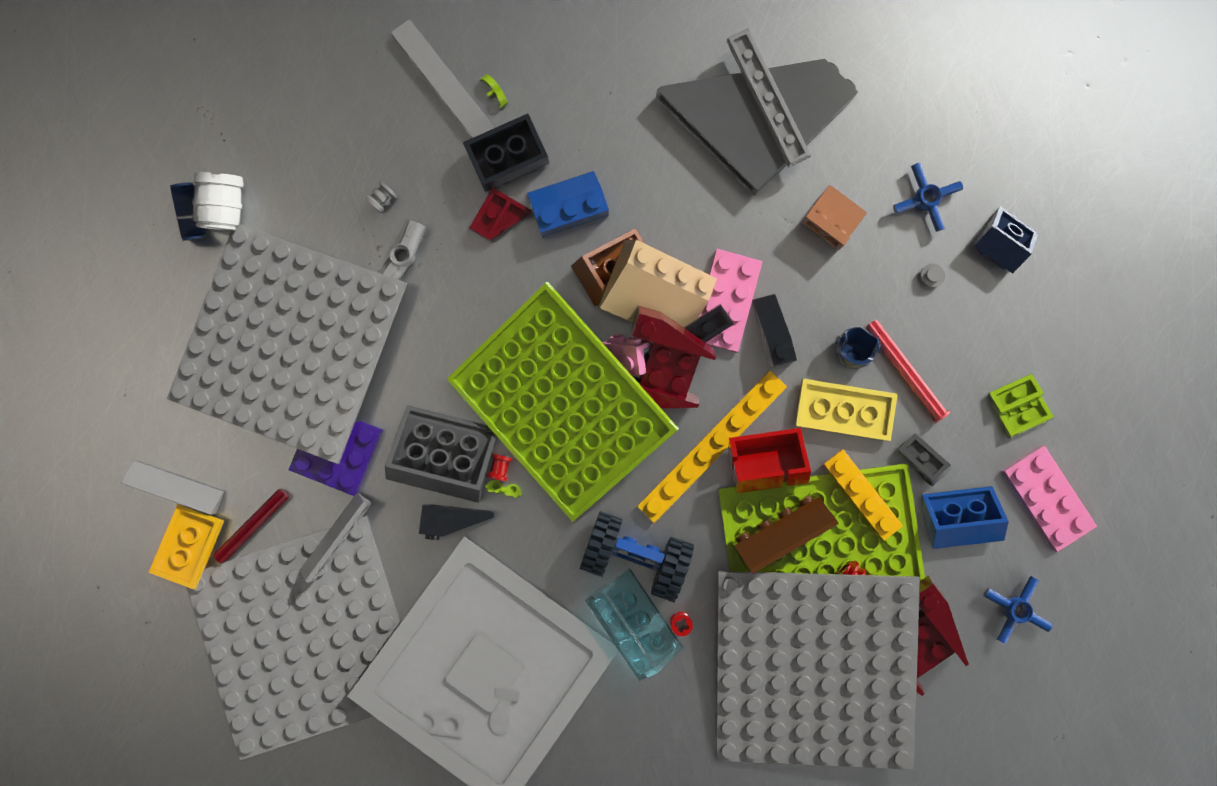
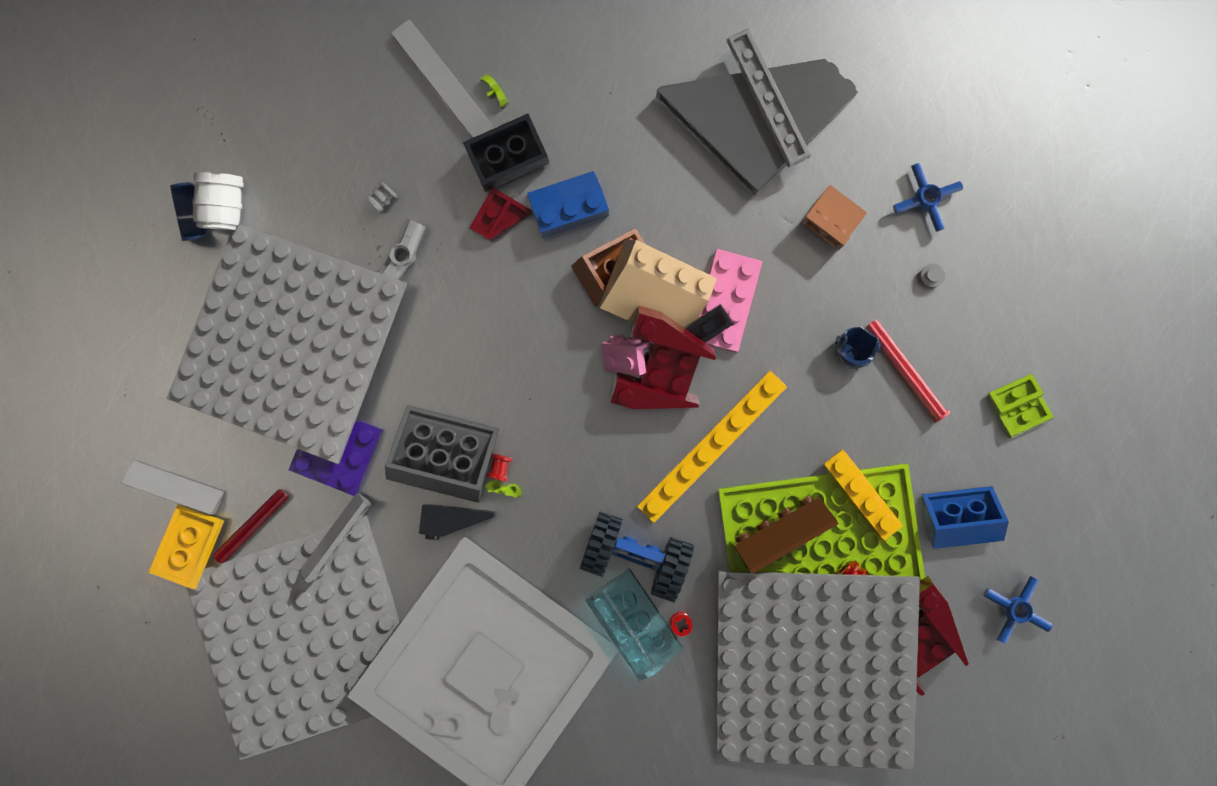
(561, 402): lime plate -> none
(769, 460): red piece -> none
(774, 331): black slope -> none
(846, 409): light yellow plate -> none
(925, 459): dark grey plate -> none
(1006, 240): dark blue slope -> none
(1049, 498): bright pink plate -> none

